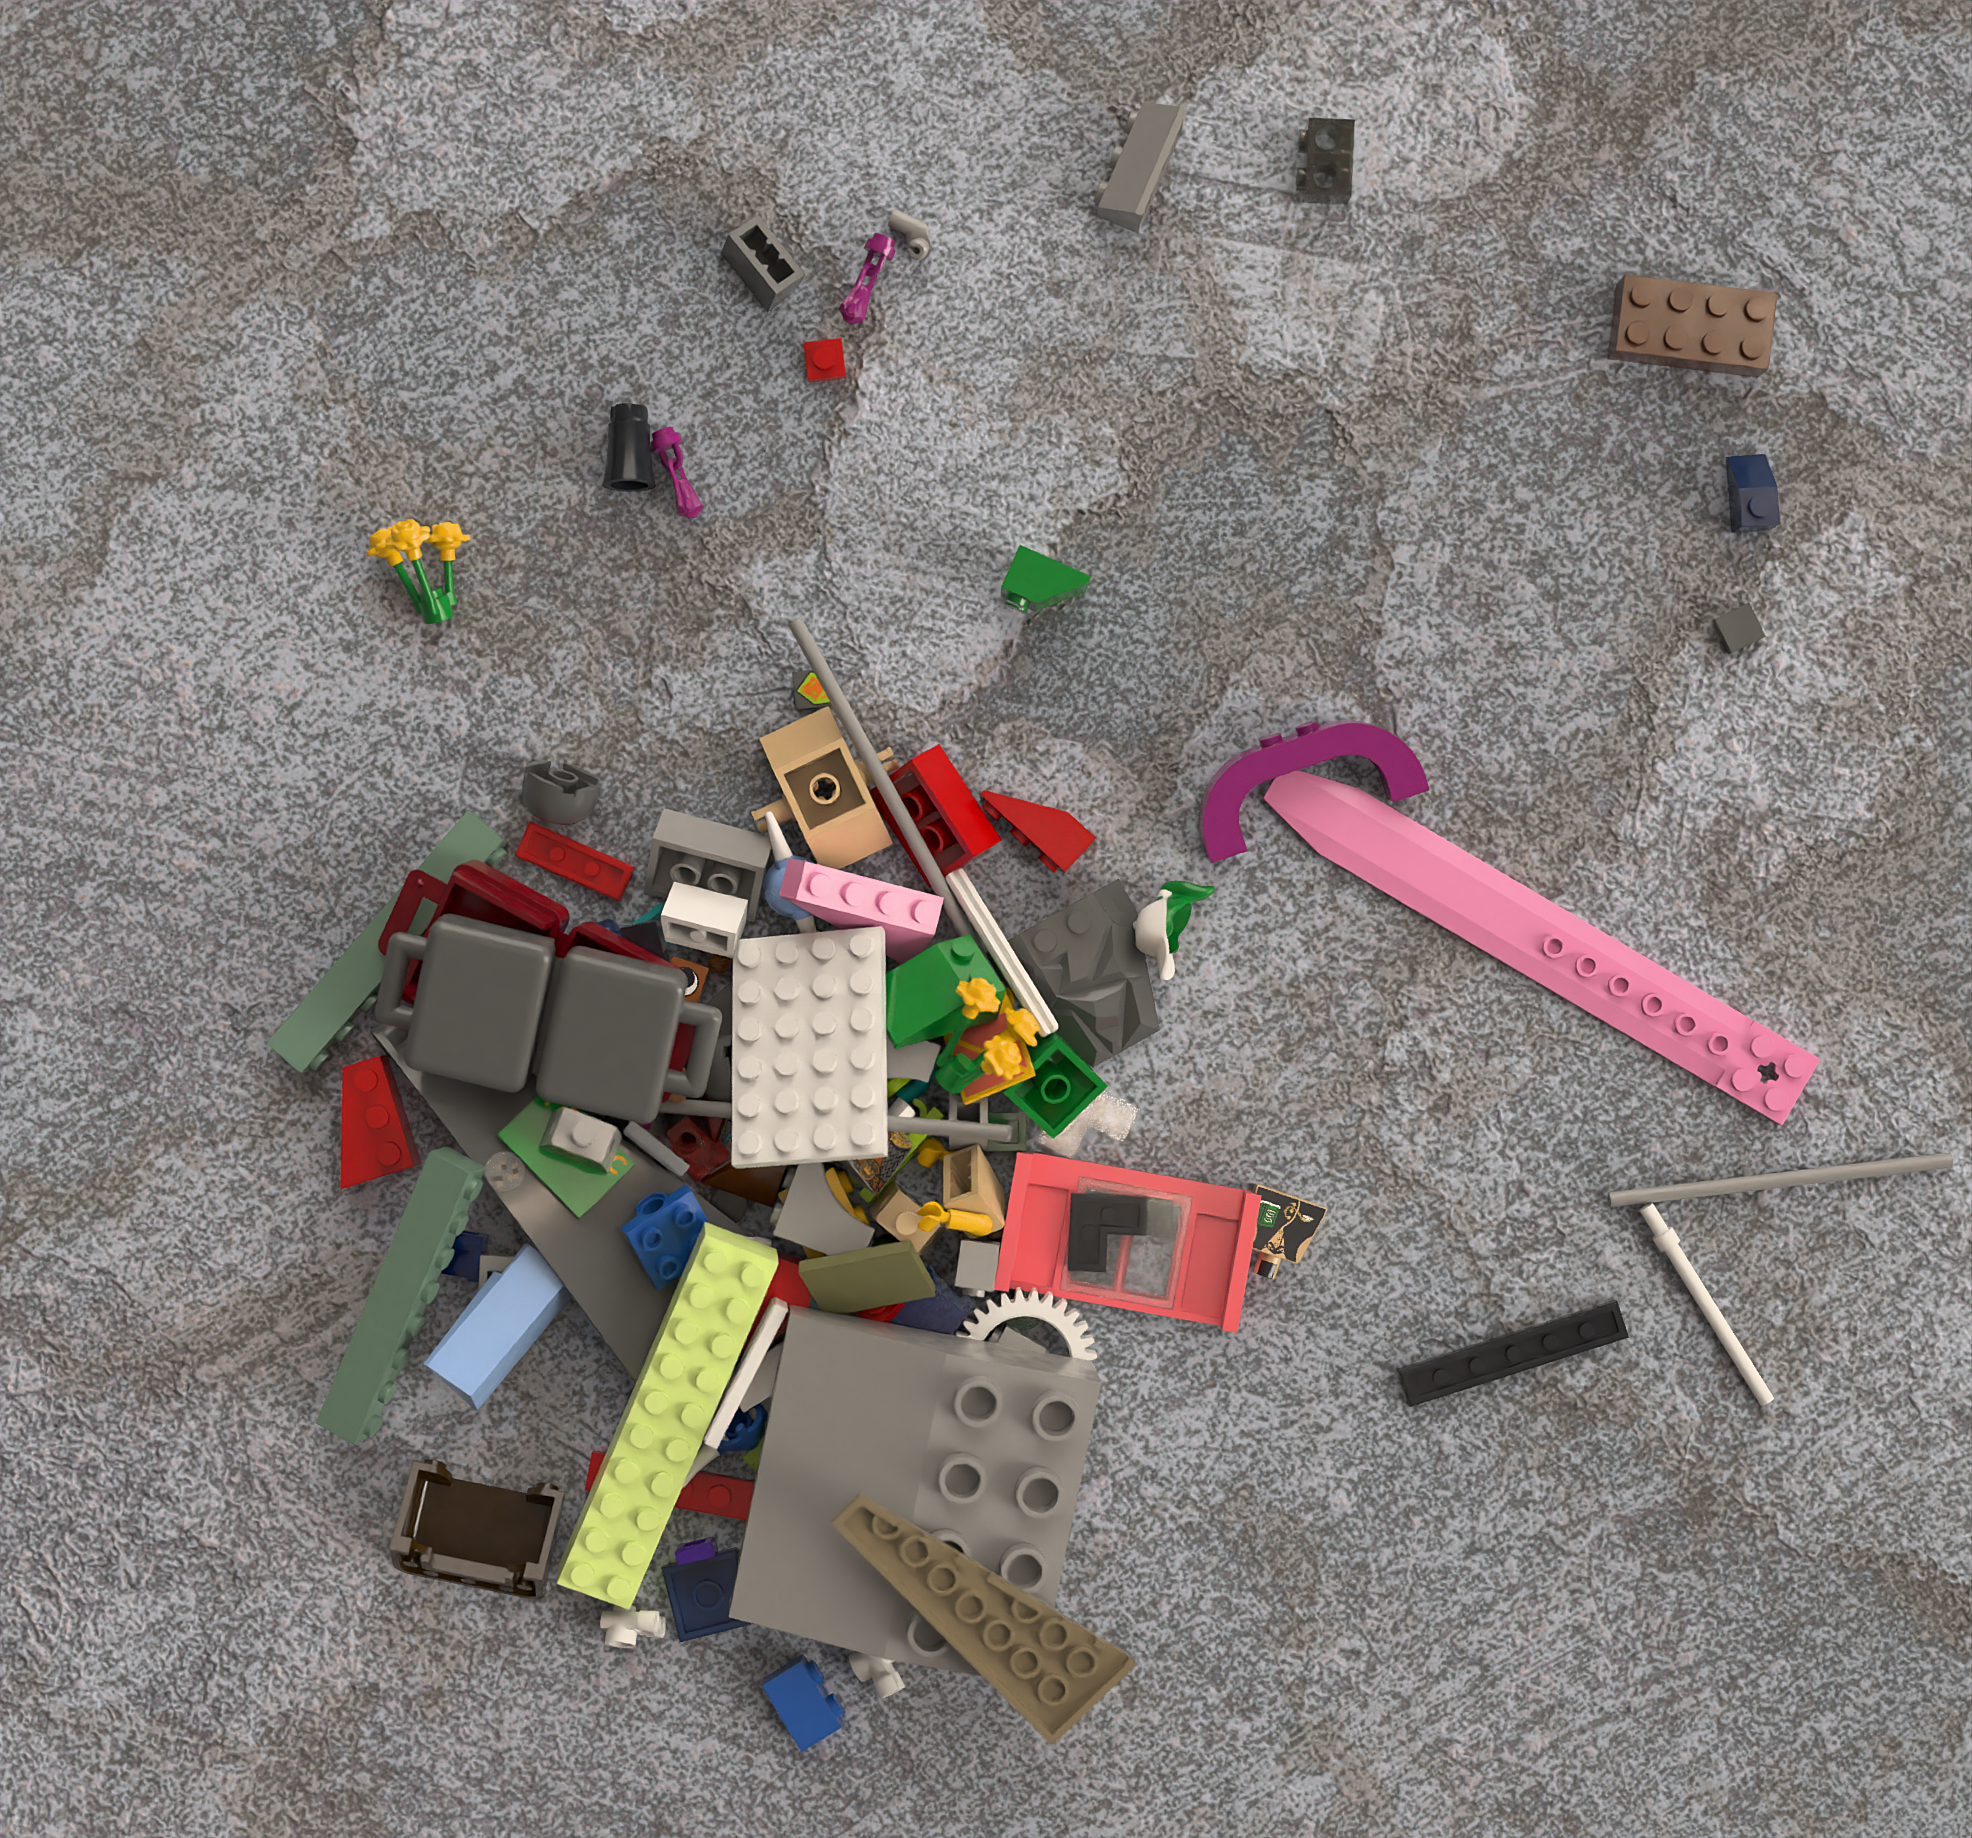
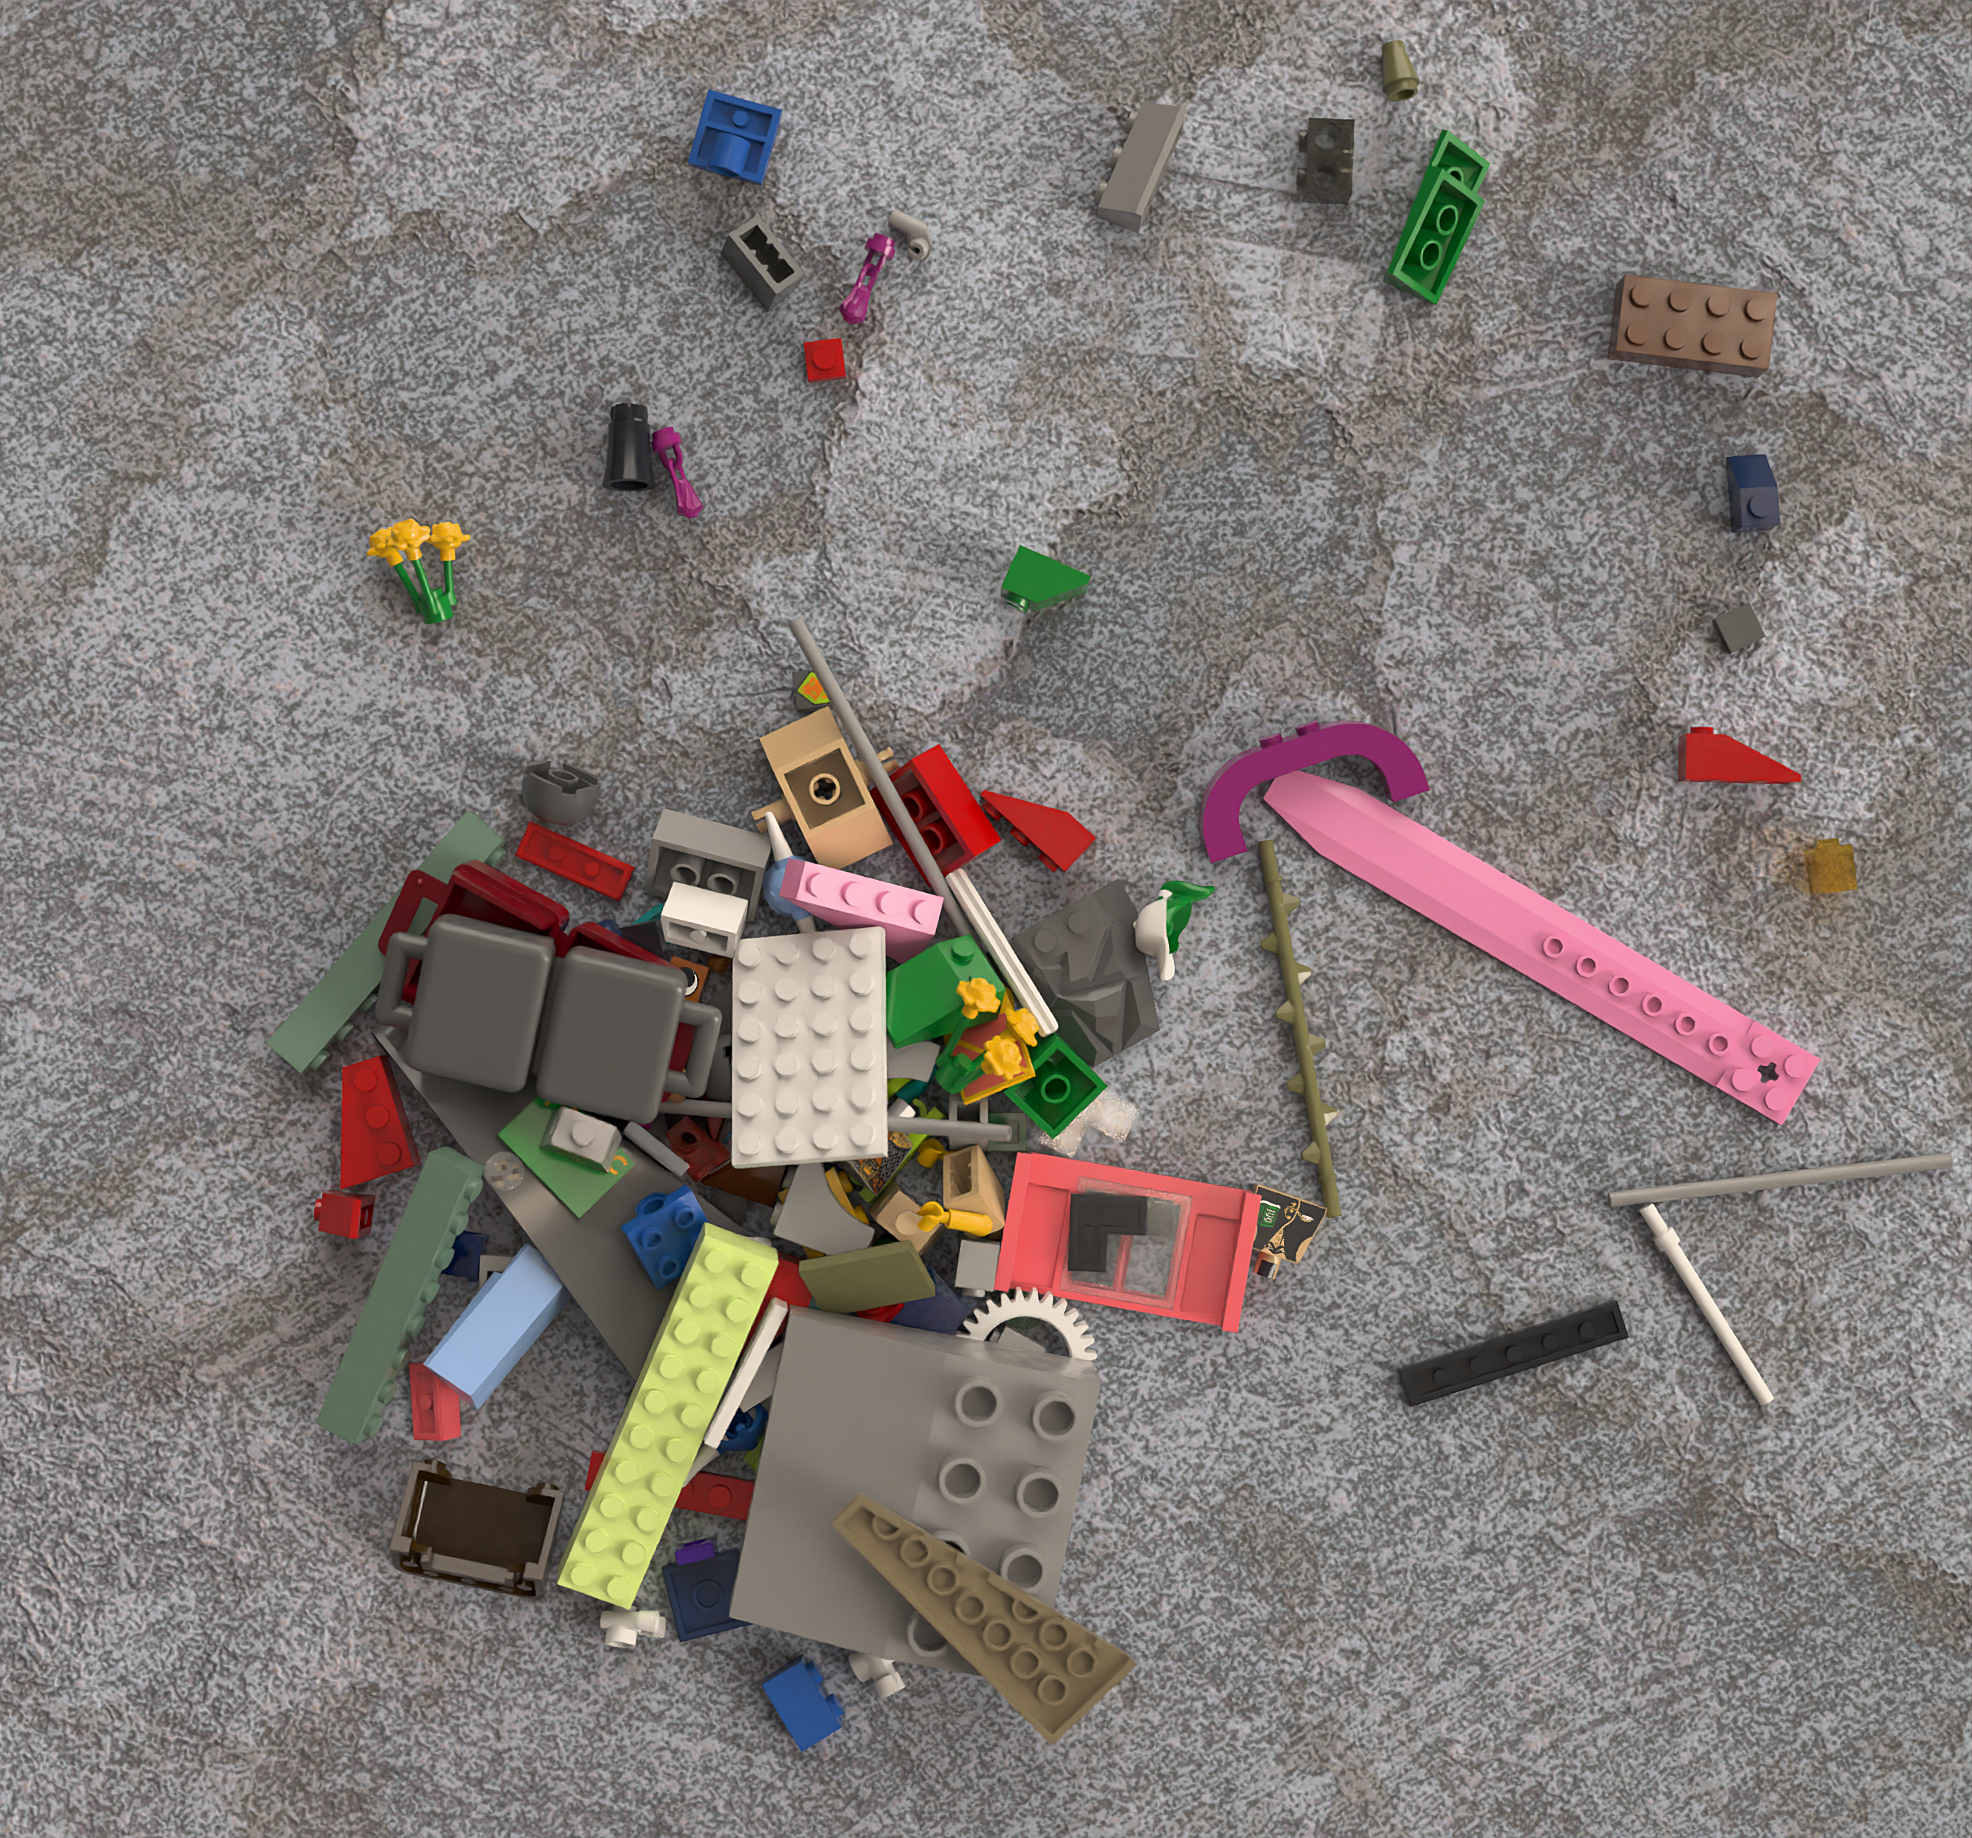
(345, 1213): none -> red slope
(433, 1406): none -> coral slope
(735, 137): none -> blue plate
(1293, 1012): none -> olive plant
(1399, 75): none -> olive cone
(1438, 219): none -> green slope
(1725, 760): none -> red slope
(1830, 867): none -> clear yellow brick

